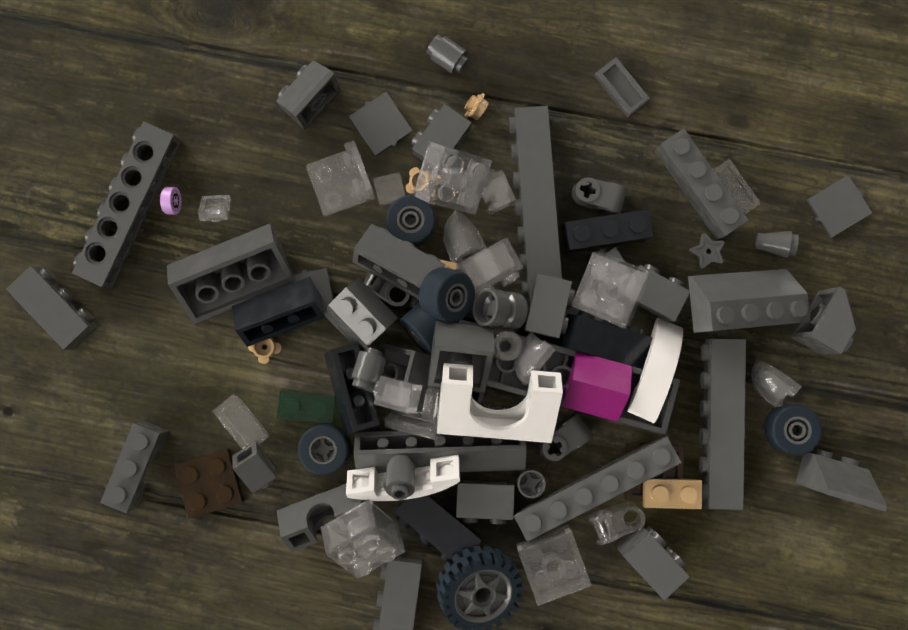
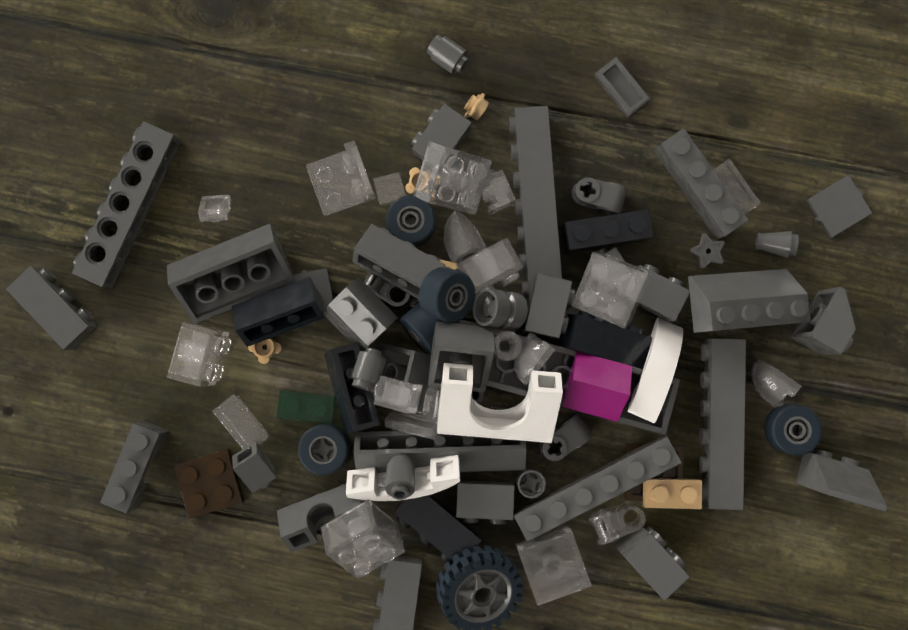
(170, 200): lavender tile -> none
(199, 354): none -> clear brick
(308, 93): dark grey slope -> none
(380, 123): dark grey piece -> none

